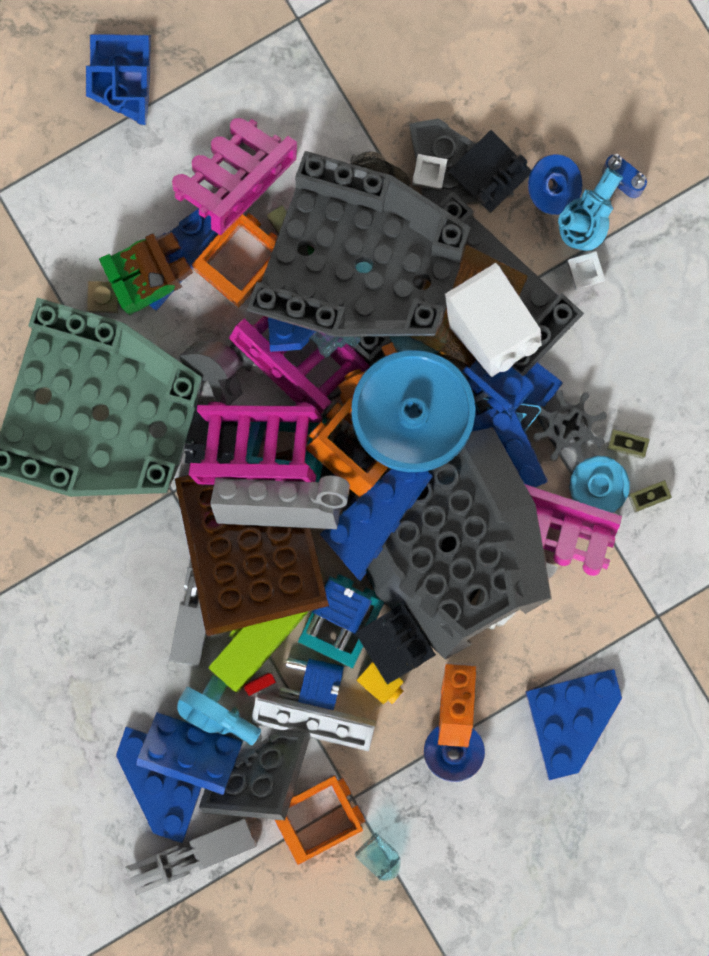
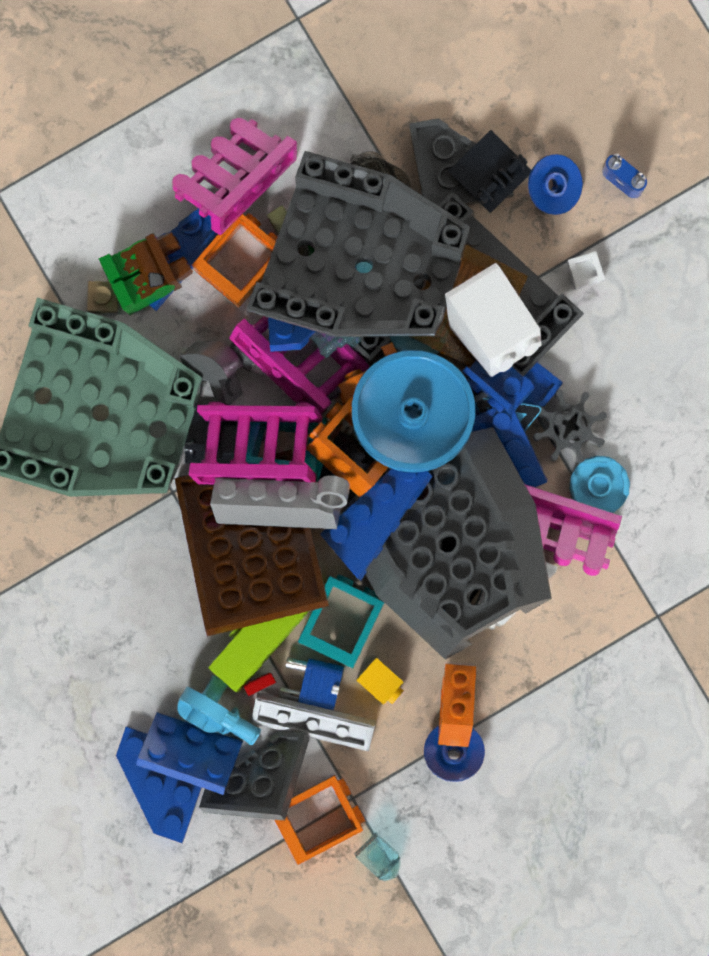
(120, 73): blue slope -> none
(189, 630): light grey arm -> none
(207, 849): light grey arm -> none
(344, 610): blue piece -> none
(395, 643): black hinge -> none
(429, 172): white plate -> none
(572, 718): blue plate -> none
(594, 222): medium azure pin -> none
(628, 444): olive piece -> none
(649, 496): olive piece -> none

